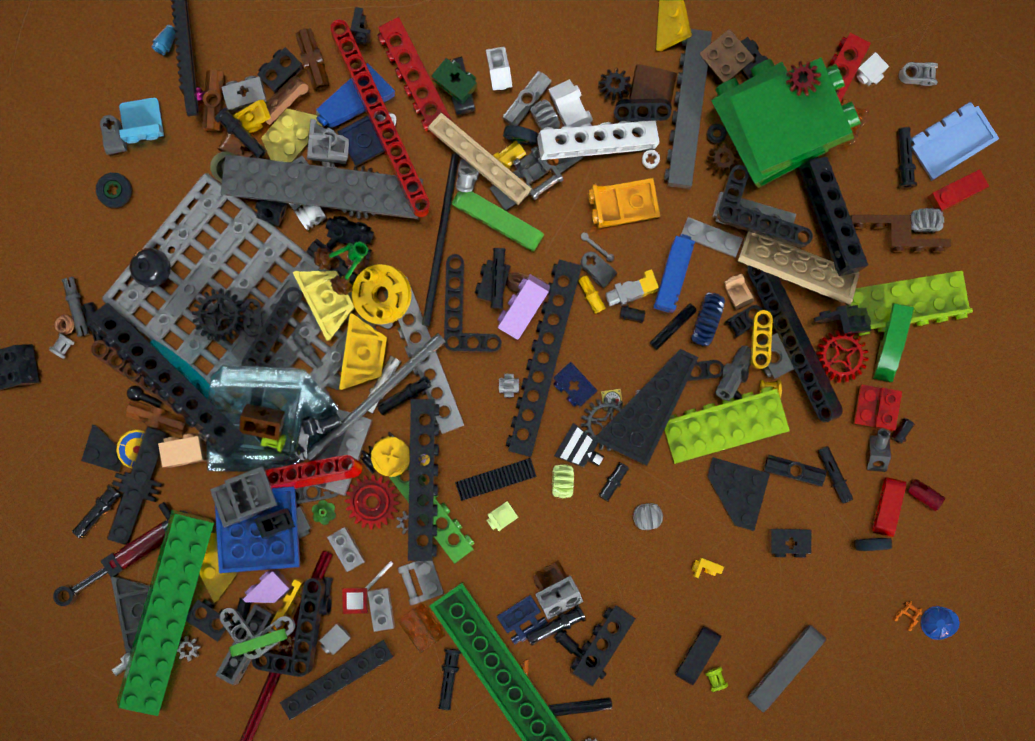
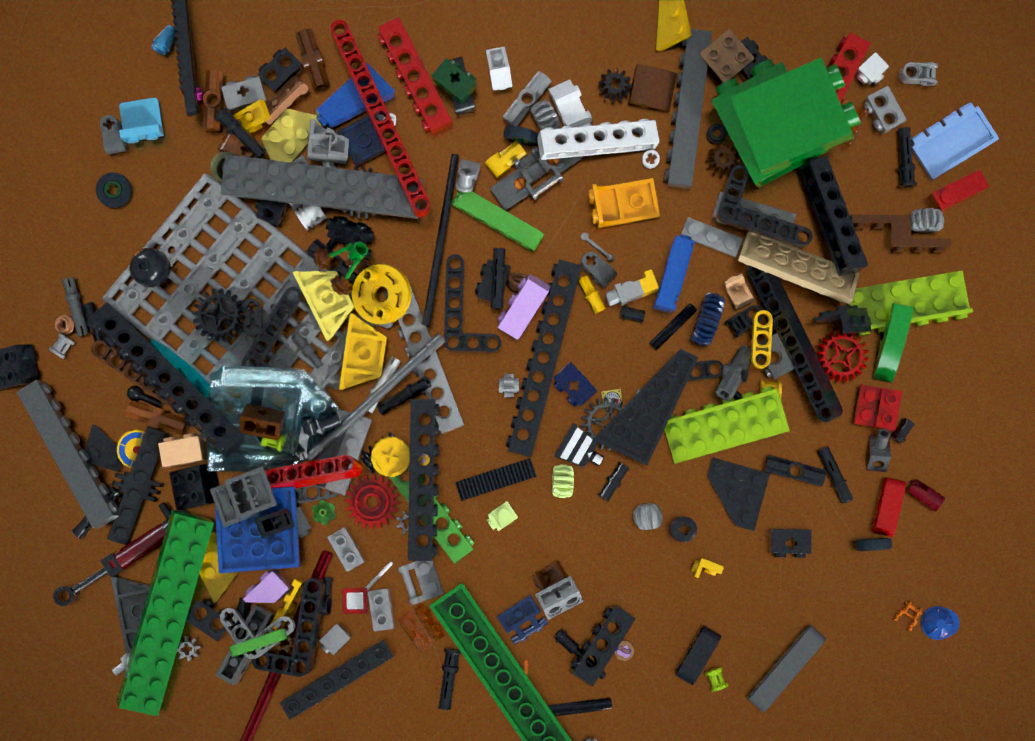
(68, 454): none -> dark grey brick
(192, 486): none -> black bracket
(358, 27): black bracket -> none
(479, 158): tan plate -> none
(564, 621): black pin -> none
(624, 651): none -> medium nougat tile
(634, 115): black beam -> none
(688, 534): none -> black piece
(795, 80): dark red gear -> none
(889, 108): none -> light grey brick

